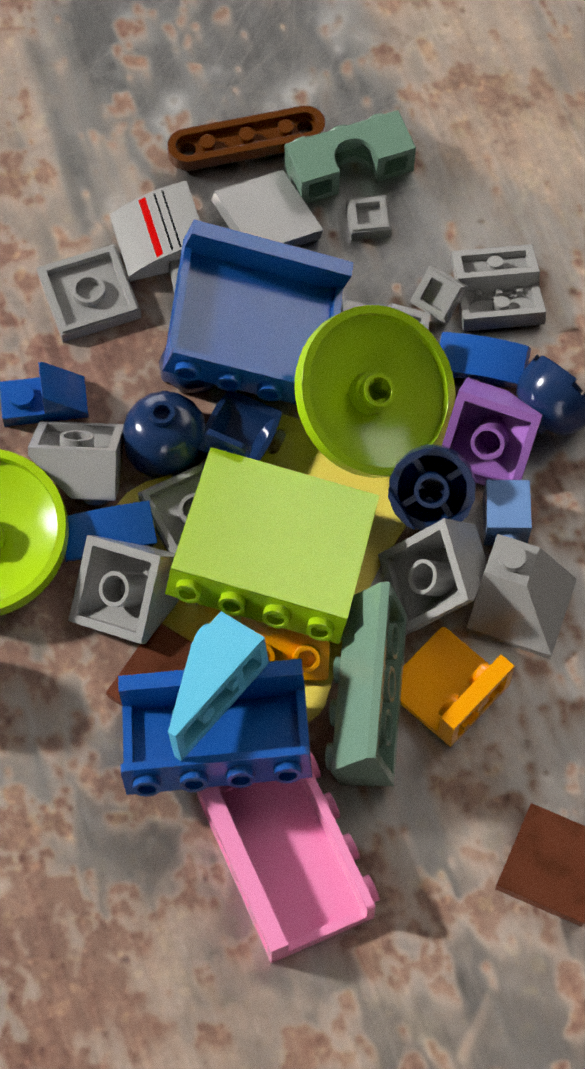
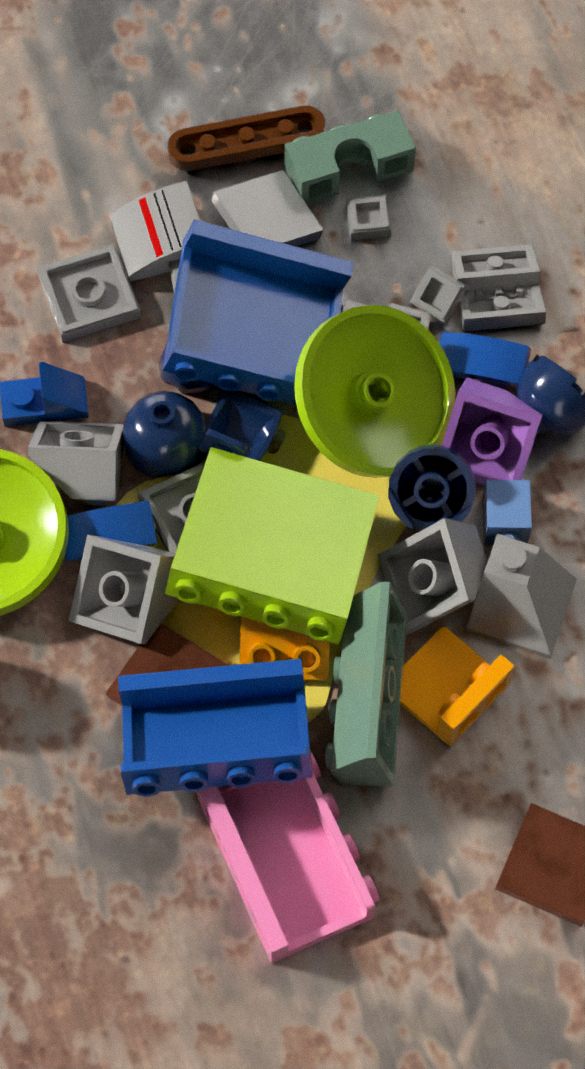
(217, 672): medium azure slope -> none

